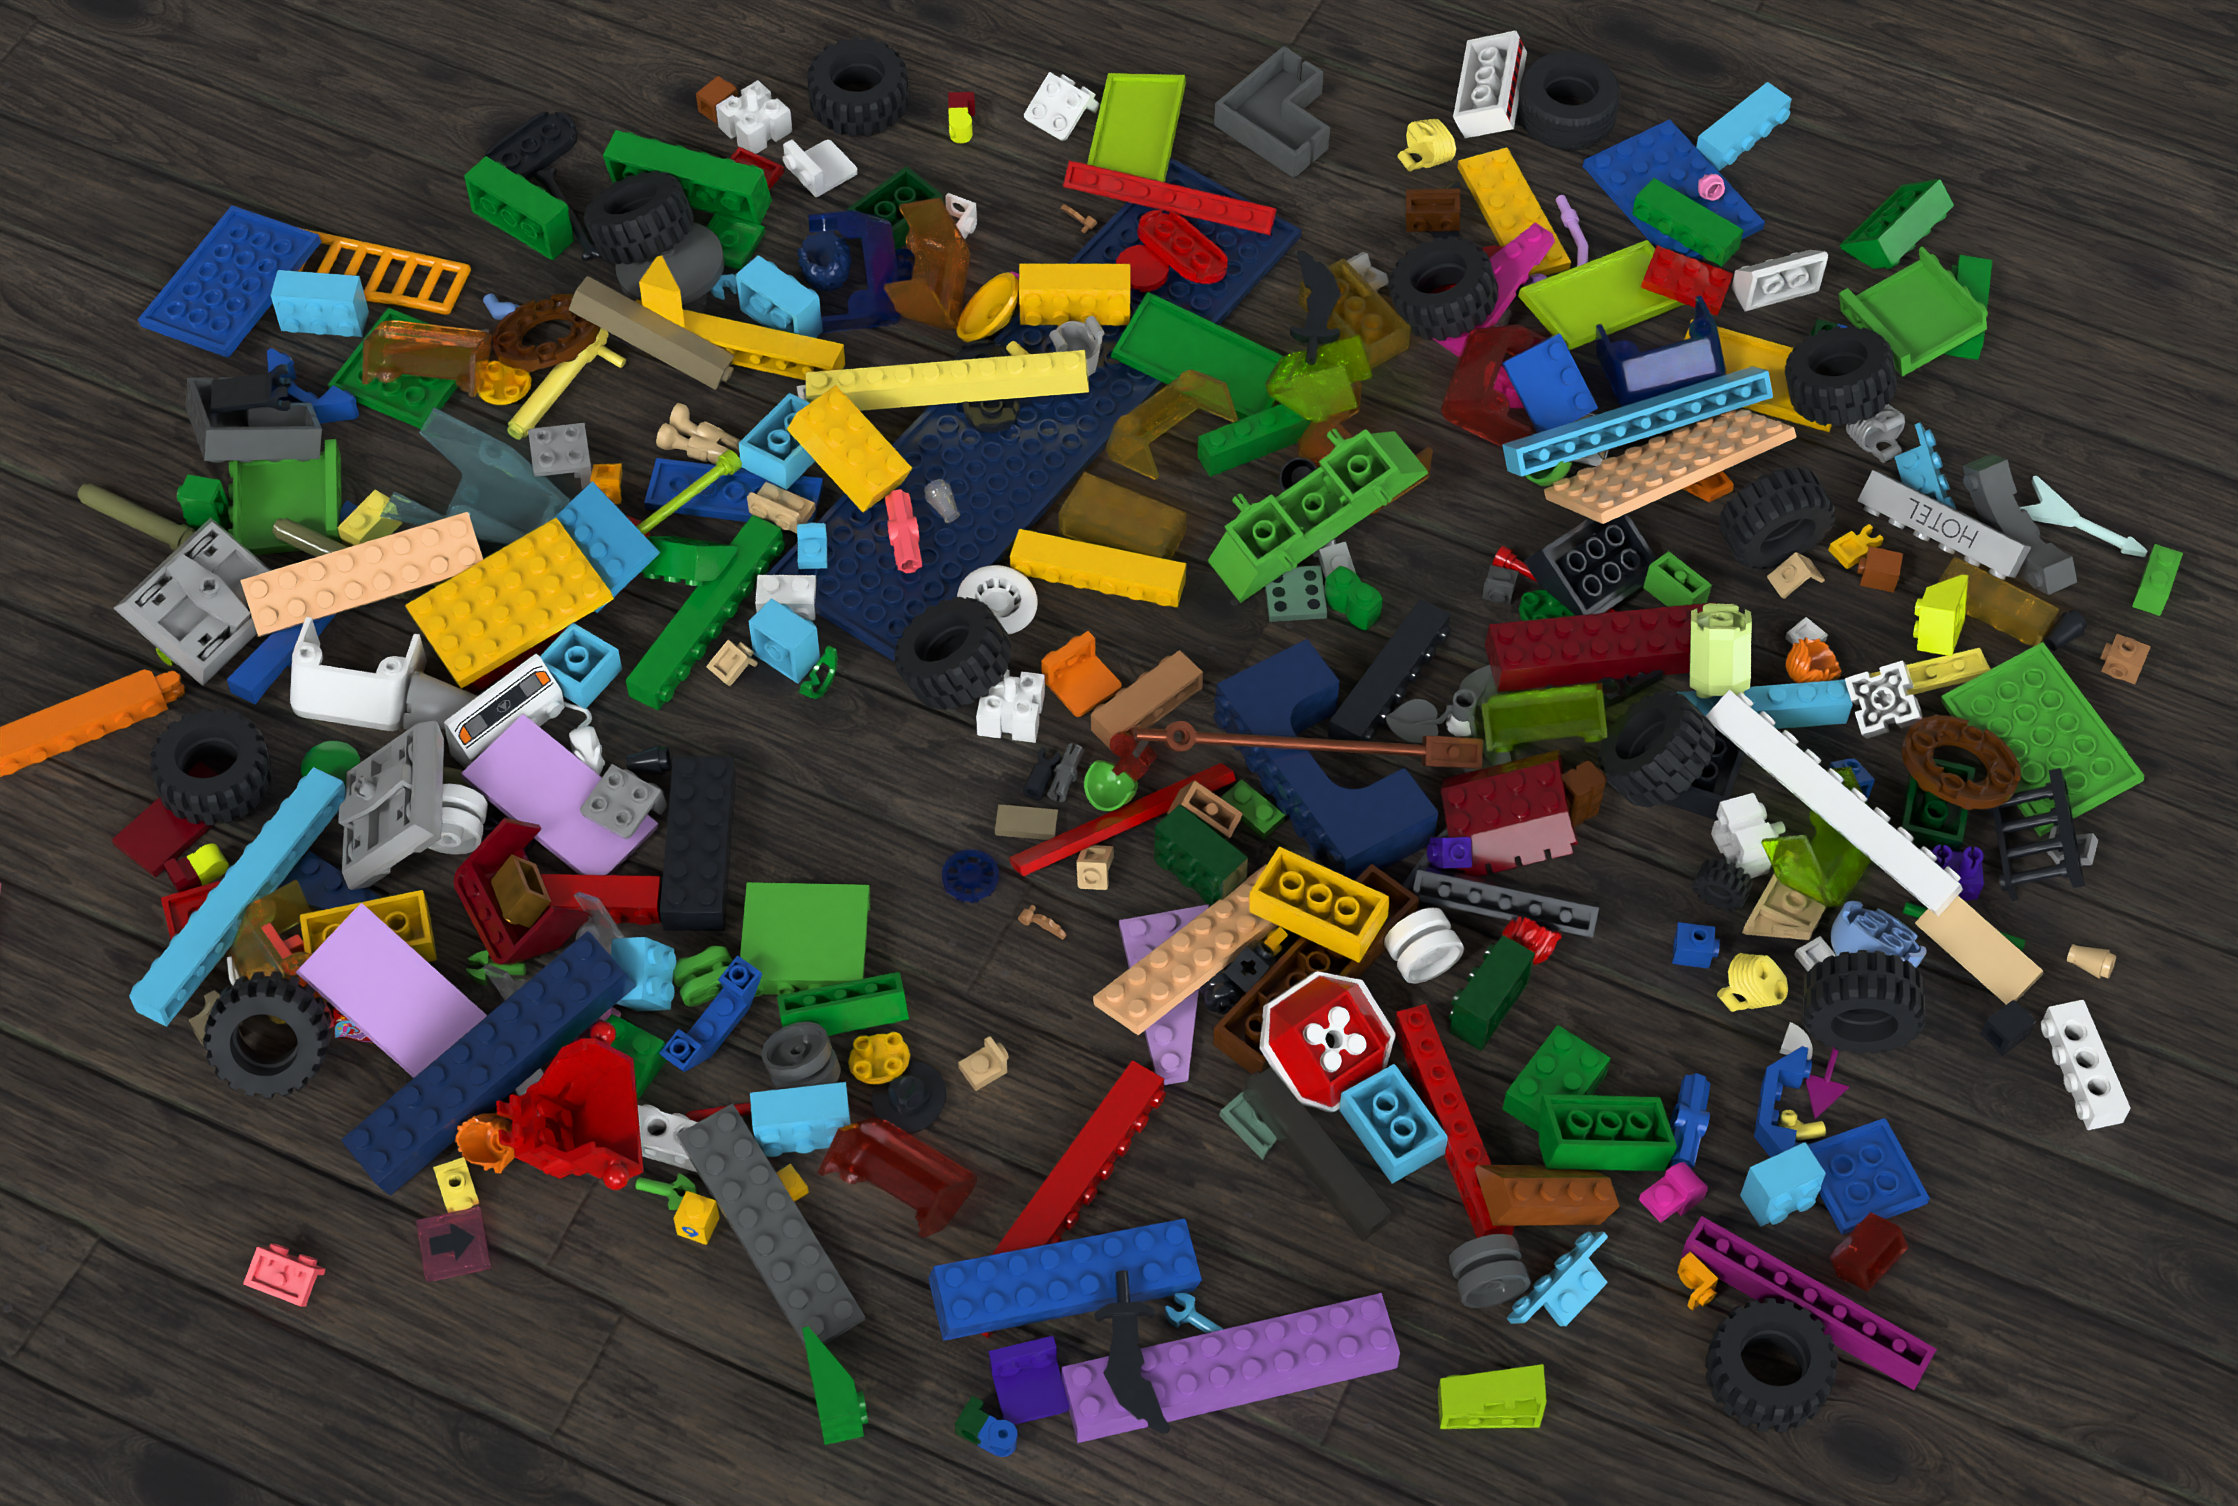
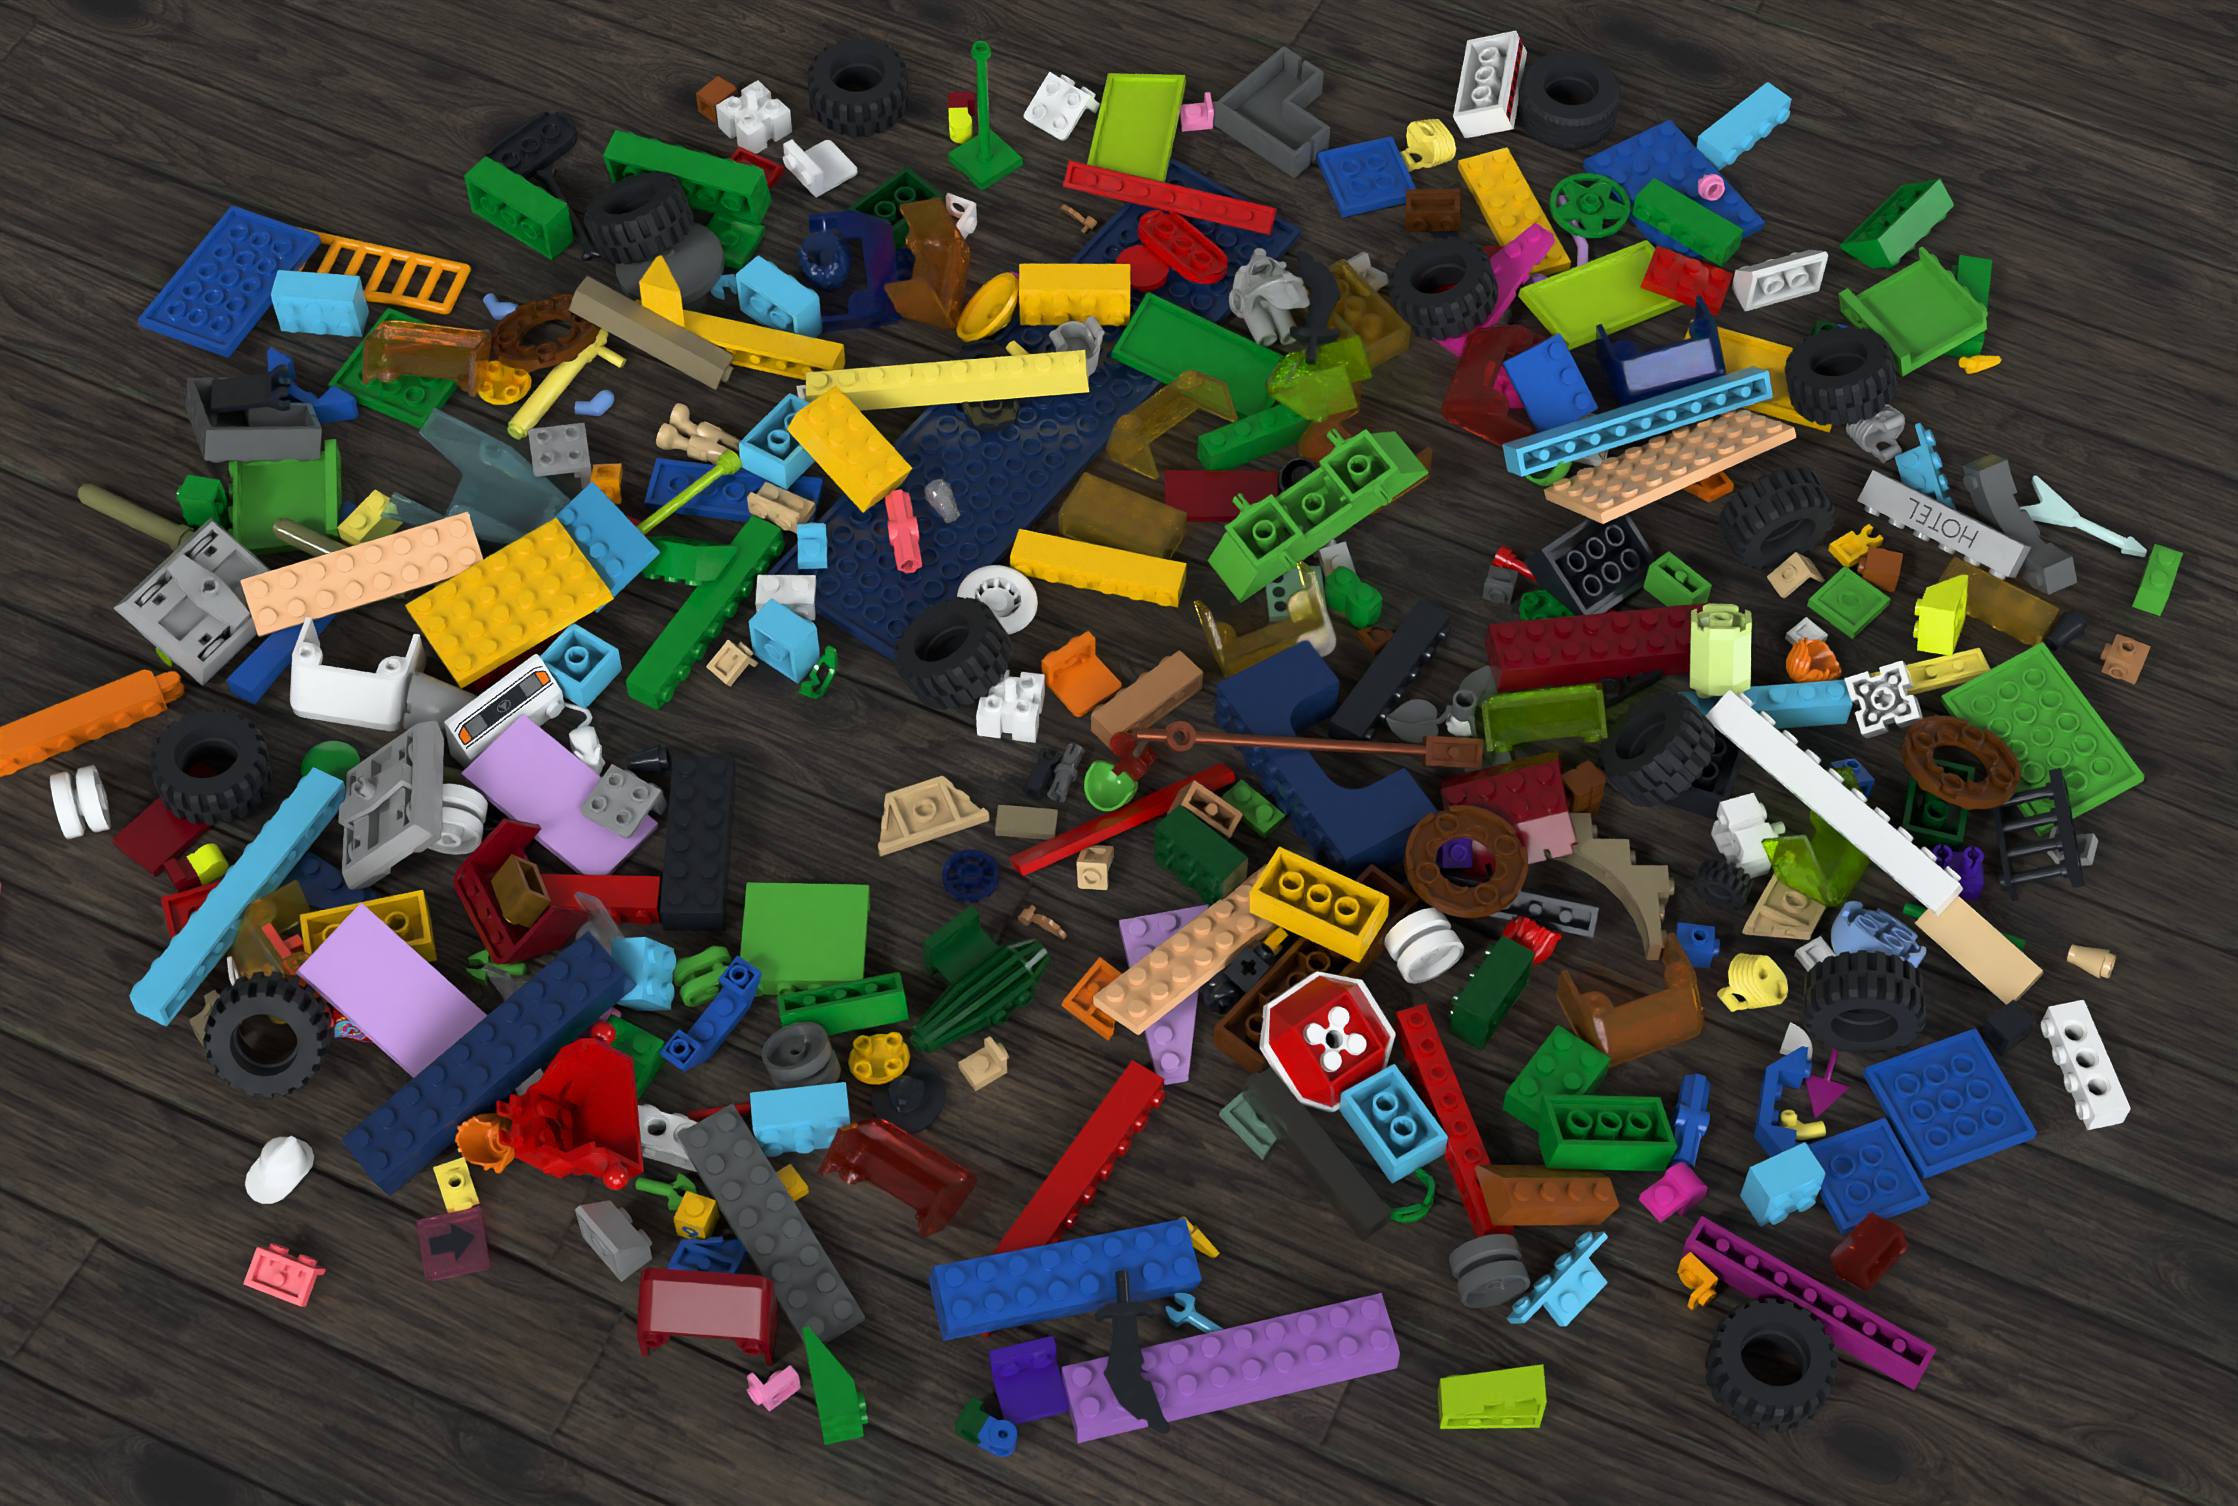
(76, 802): none -> white wheel
(278, 1169): none -> white piece
(597, 405): none -> medium blue arm
(613, 1237): none -> light grey slope
(707, 1307): none -> windscreen
(709, 1255): none -> blue wing
(776, 1390): none -> bright pink bracket
(925, 813): none -> tan wing
(982, 977): none -> dark green piece
(986, 155): none -> green tile
(1081, 1002): none -> orange wing
(1197, 115): none -> bright pink bracket
(1200, 1241): none -> yellow bar
(1209, 494): none -> dark red tile
(1264, 296): none -> light grey helmet
(1306, 621): none -> clear yellow windscreen
(1365, 176): none -> blue plate
(1374, 639): none -> reddish brown tile
(1425, 1207): none -> green helmet
(1473, 824): none -> reddish brown plate
(1589, 205): none -> green wheel
(1639, 887): none -> dark tan arch
(1641, 1024): none -> clear orange windscreen
(1848, 602): none -> bright green plate
(1949, 1103): none -> blue plate
(1978, 363): none -> yellow bar

